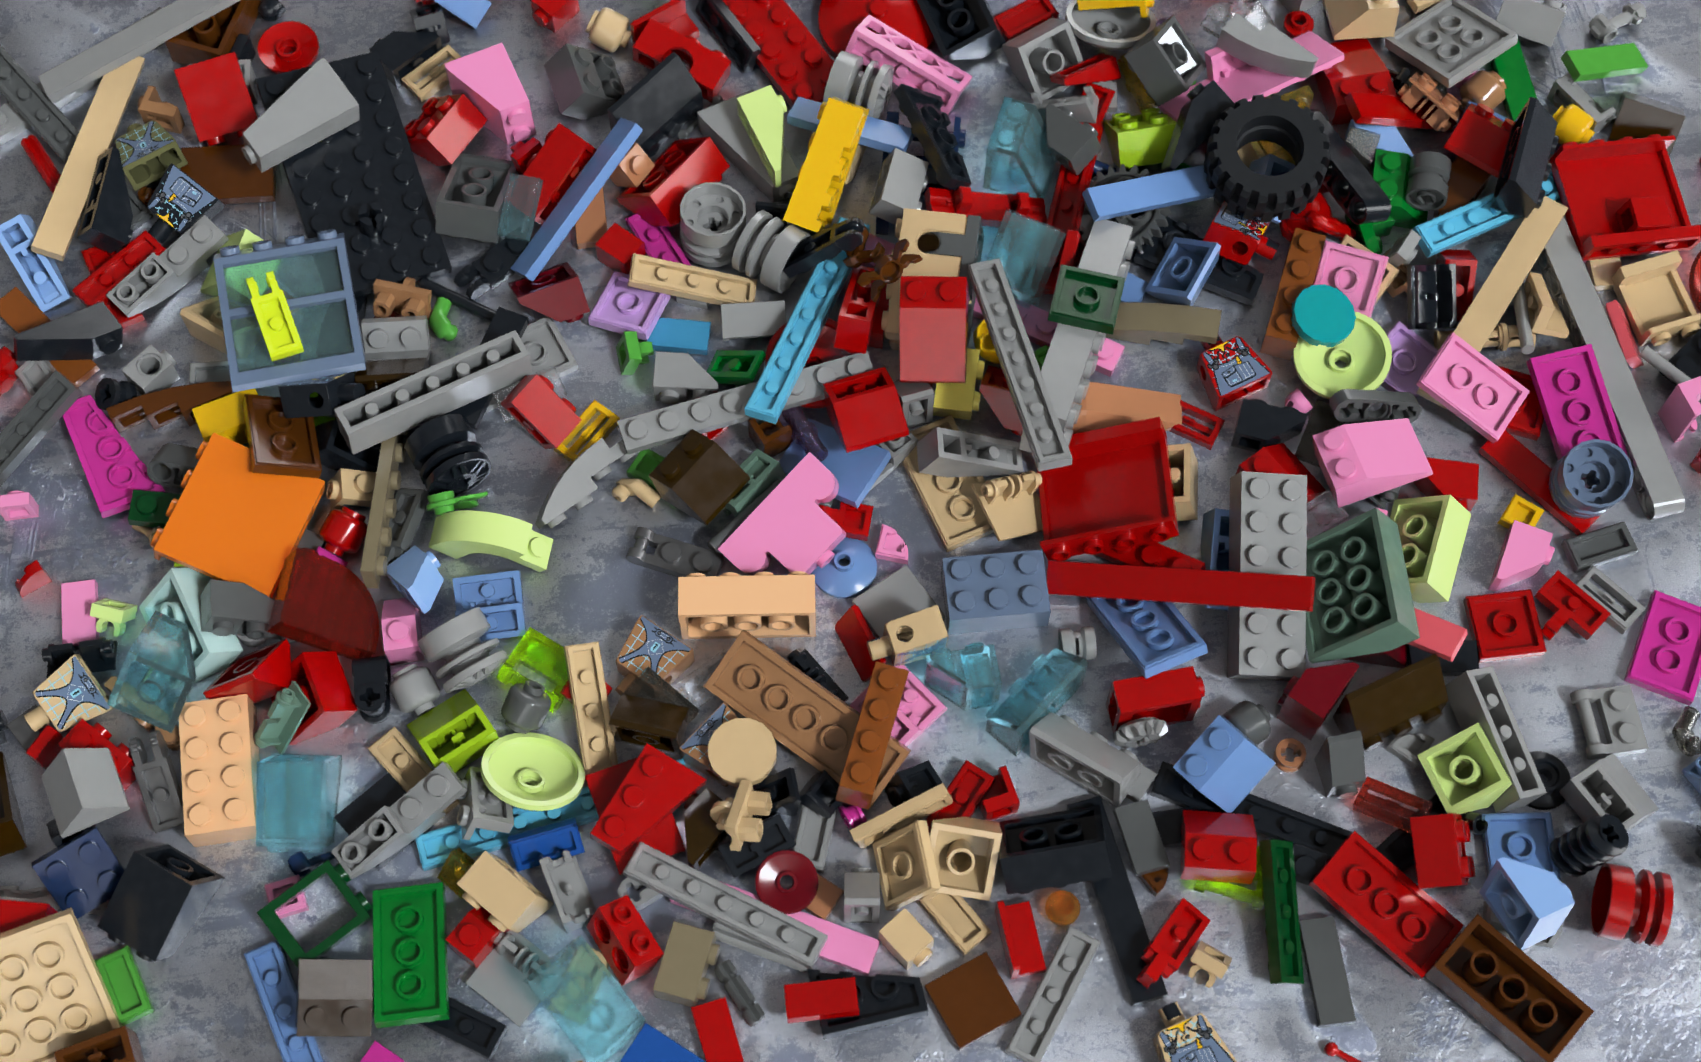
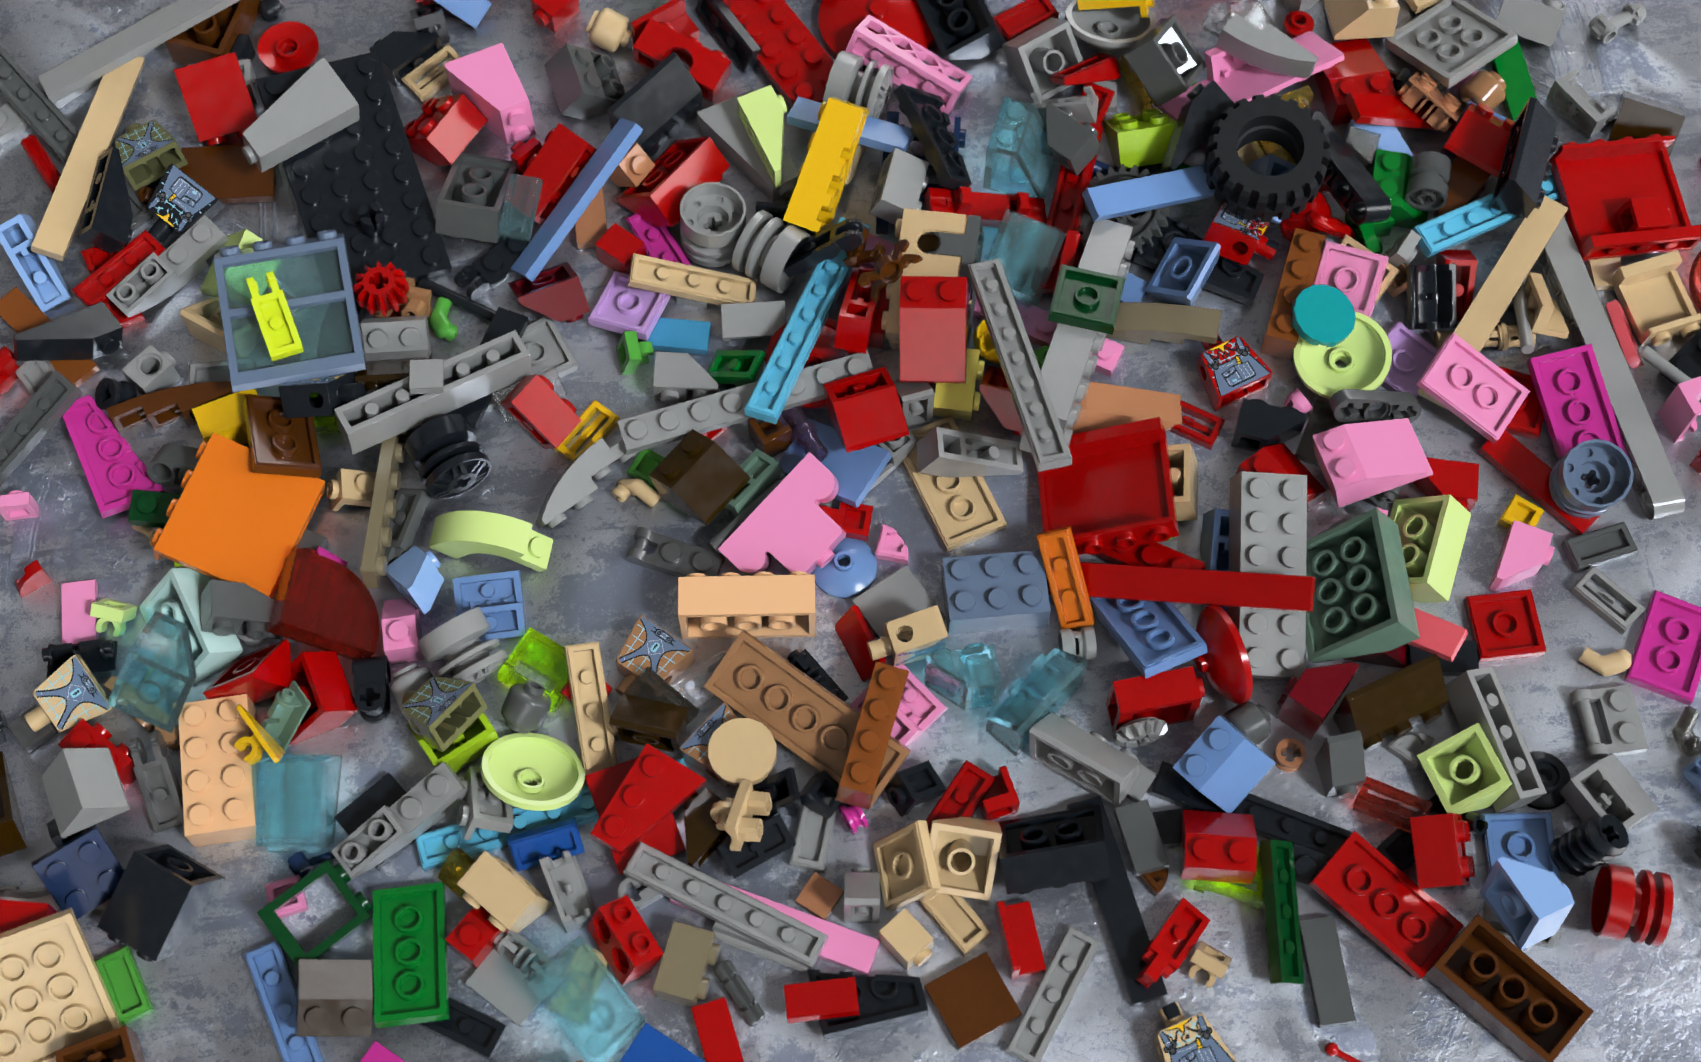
(45, 747): red tile -> none
(164, 113): medium nougat bracket -> none
(259, 741): none -> yellow piece
(336, 453): black slope -> none
(343, 531): red head -> none
(381, 288): none -> red gear
(402, 761): tan tile -> none
(426, 376): none -> light grey tile
(442, 710): none -> olive torso
(446, 502): bright green plate -> none
(684, 133): dark grey hinge -> none
(803, 886): dark red piece -> none
(901, 816): tan tile -> none
(1011, 504): tan hinge -> none
(1062, 908): clear orange plate -> none
(1065, 578): none -> orange tile
(1227, 661): none -> red dish
(1571, 607): red plate -> none
(1573, 125): yellow head -> none
(1604, 62): bright green tile -> none
(1607, 664): none -> tan arm

